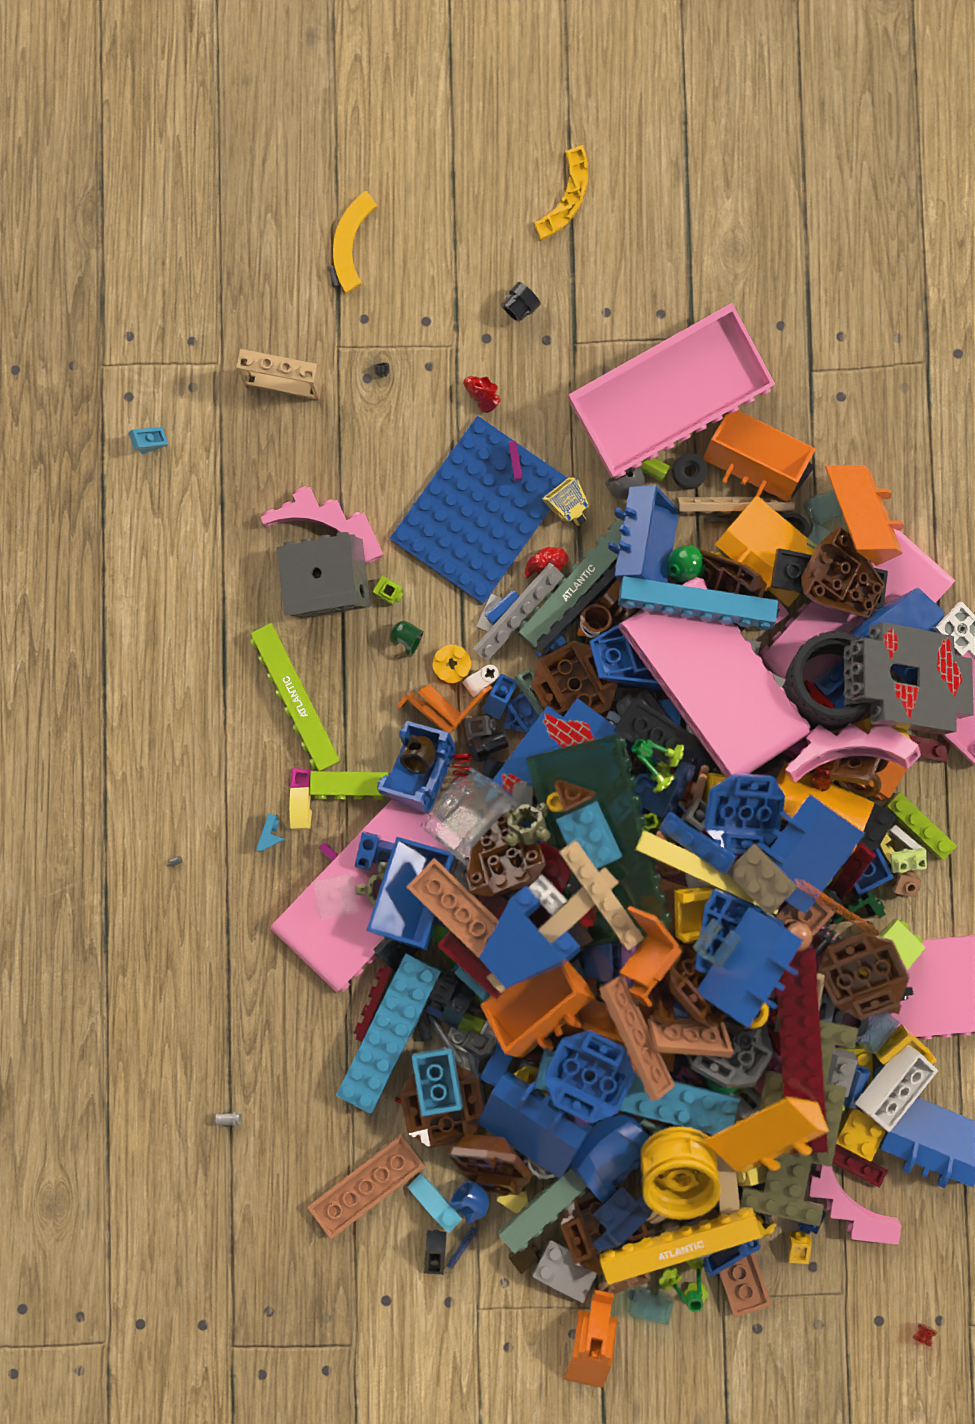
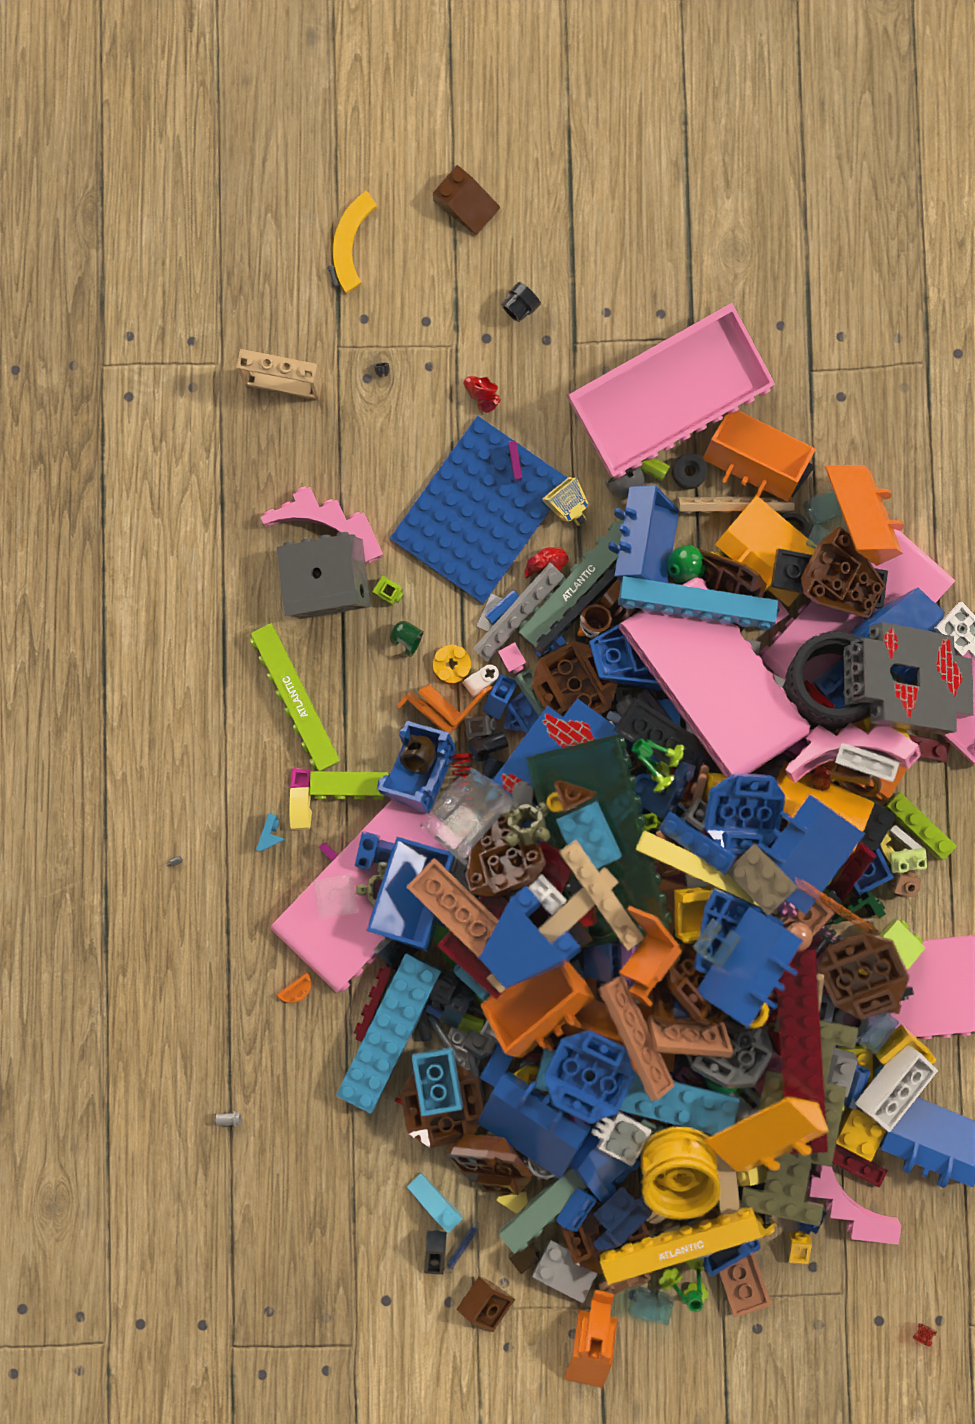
(148, 439): dark azure slope -> none
(297, 990): none -> orange tile
(366, 1186): nougat plate -> none
(465, 200): none -> reddish brown slope
(470, 1201): blue piece -> none
(485, 1304): none -> reddish brown slope
(512, 658): none -> bright pink brick
(572, 198): yellow tile -> none
(576, 1209): none -> blue slope
(622, 1137): none -> piece
(719, 519): dark grey piece -> none
(787, 910): none -> bright pink plant
(867, 762): none -> white plate

